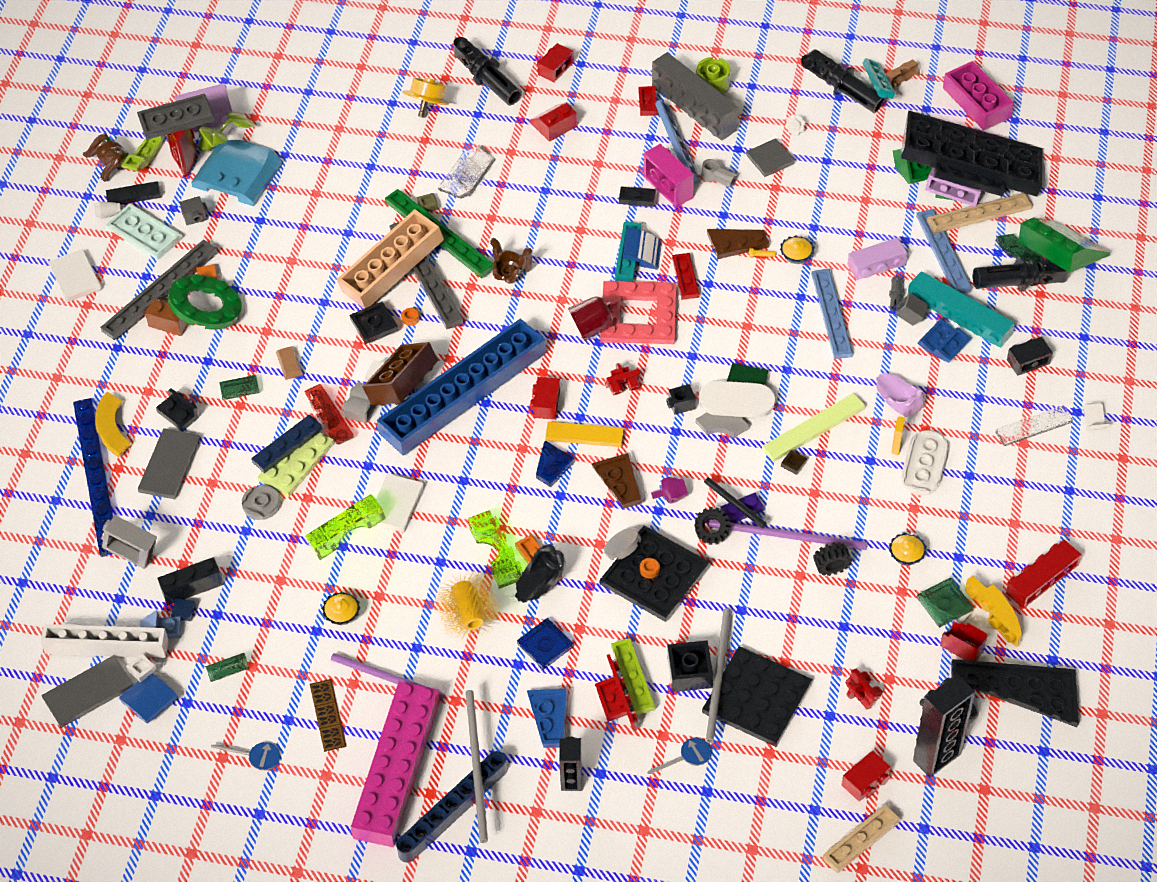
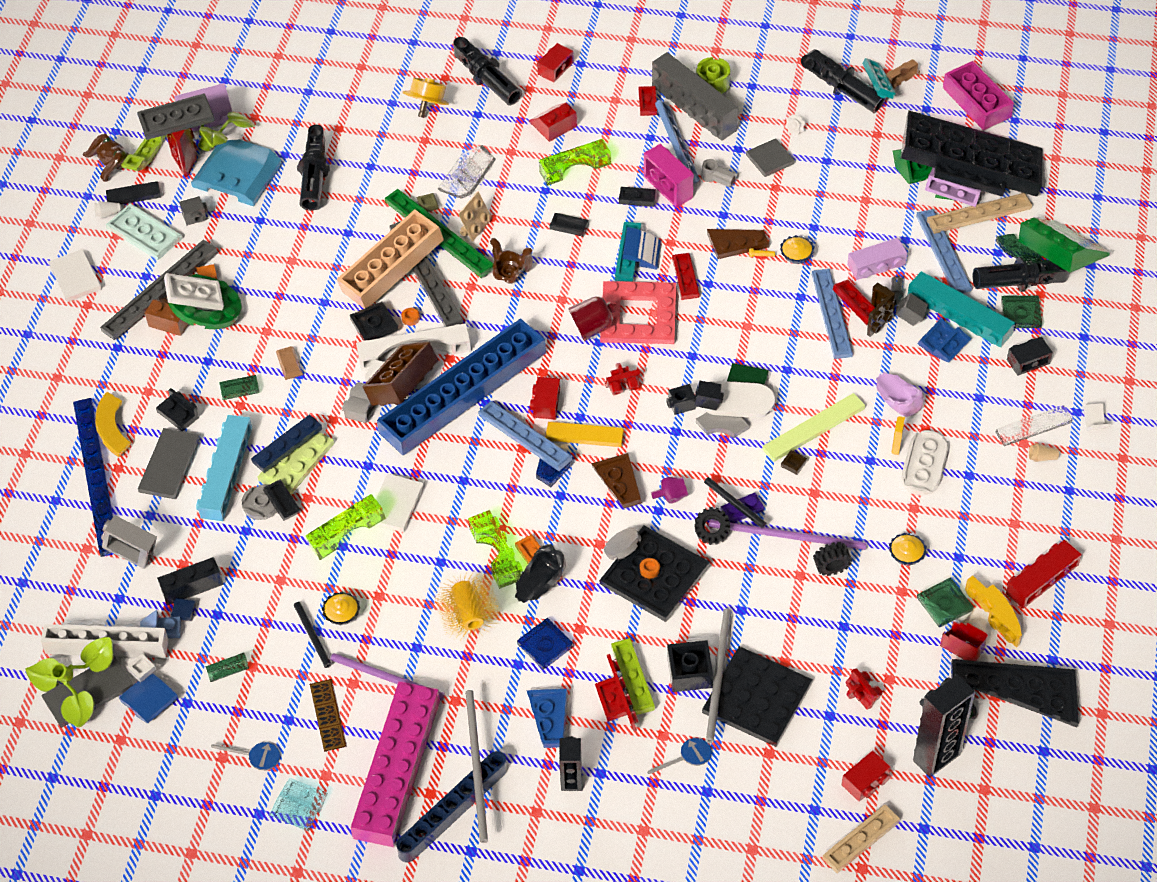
(47, 673): none -> lime plant
(193, 291): none -> white tile
(224, 468): none -> medium azure brick
(281, 500): none -> black tile
(298, 804): none -> clear light blue slope
(312, 635): none -> black piece
(313, 166): none -> black piece
(328, 414): clear red bracket -> none
(449, 339): none -> white arch
(474, 217): none -> tan hinge
(525, 435): none -> medium blue tile
(569, 224): none -> black tile
(594, 154): none -> clear neon green arch
(708, 395): none -> black brick
(854, 299): none -> red plate
(883, 302): none -> dark brown bracket
(1022, 310): none -> clear green tile
(1042, 453): none -> tan cone

